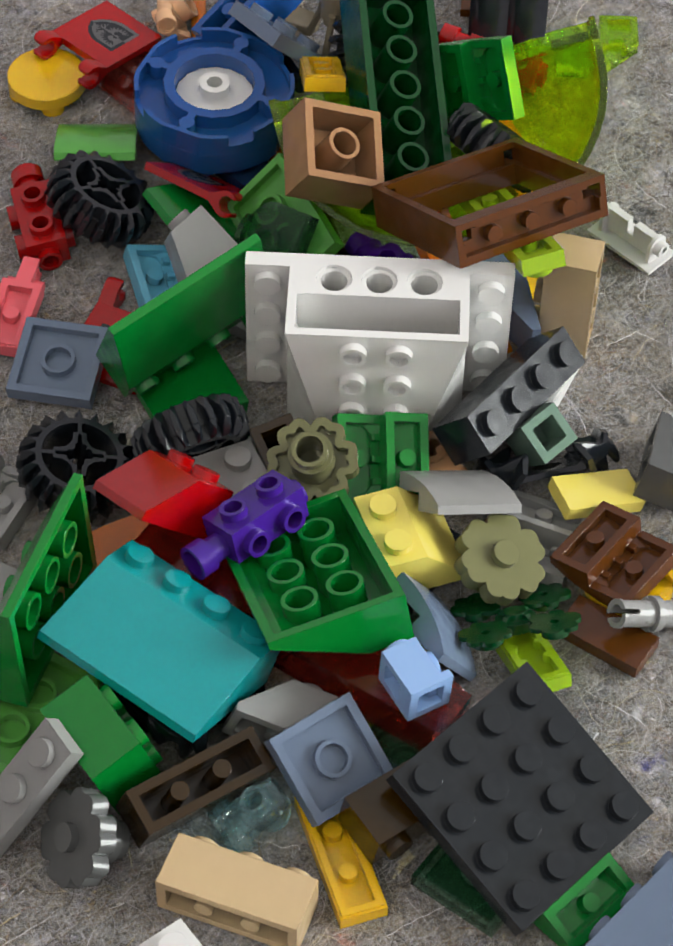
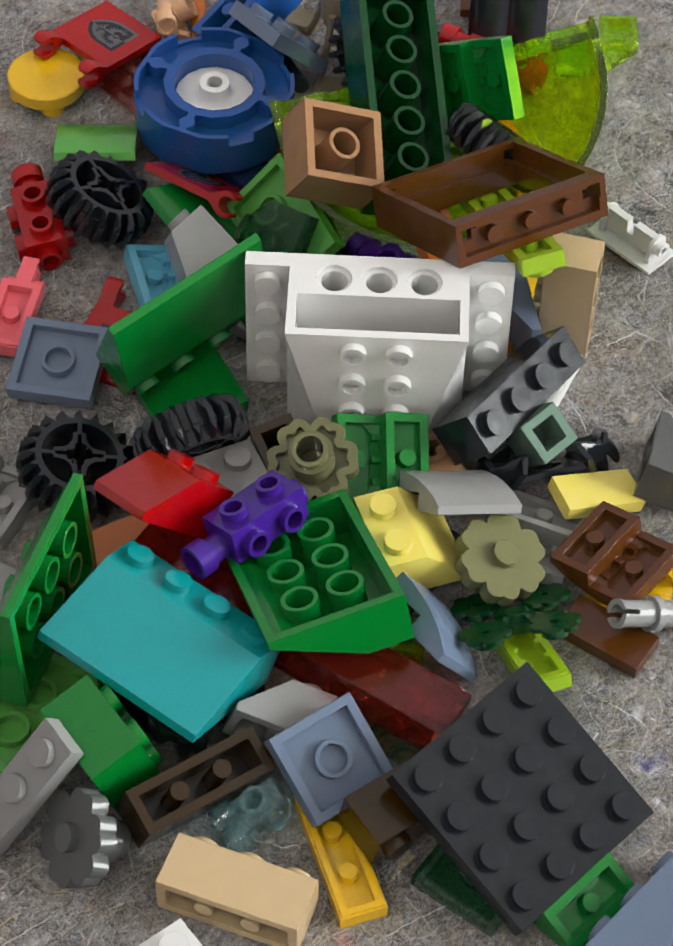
(322, 74): yellow tile -> none
(414, 678): light blue brick -> none

